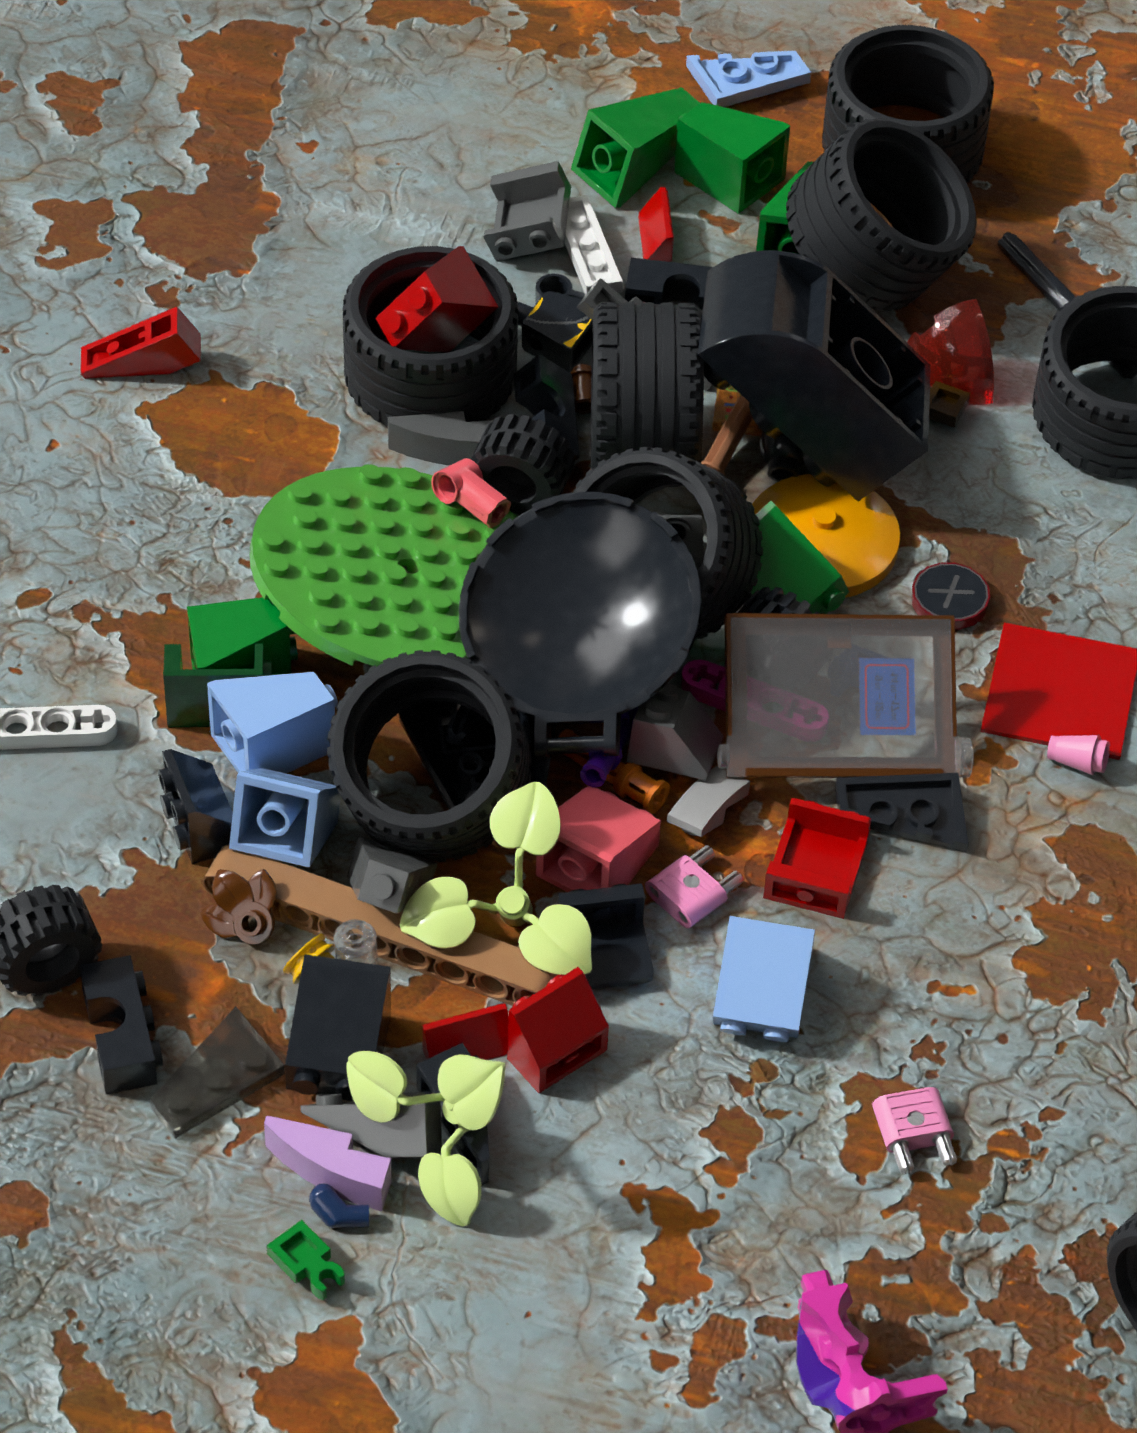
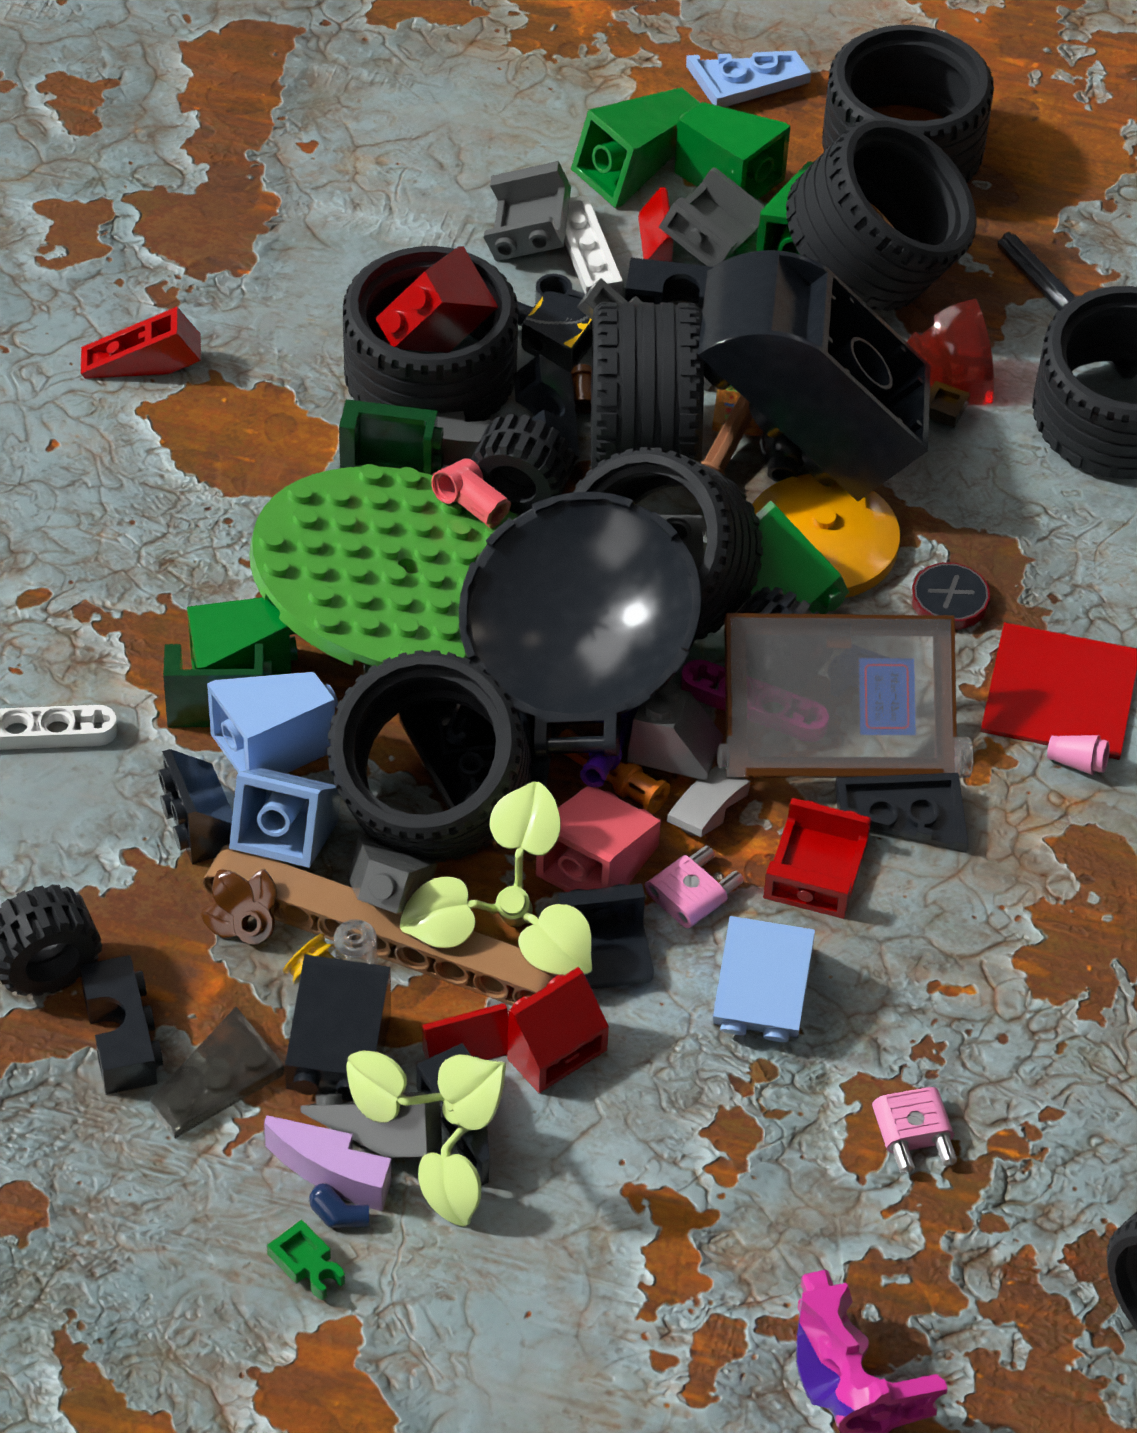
(390, 437): none -> dark green panel
(713, 219): none -> dark grey panel

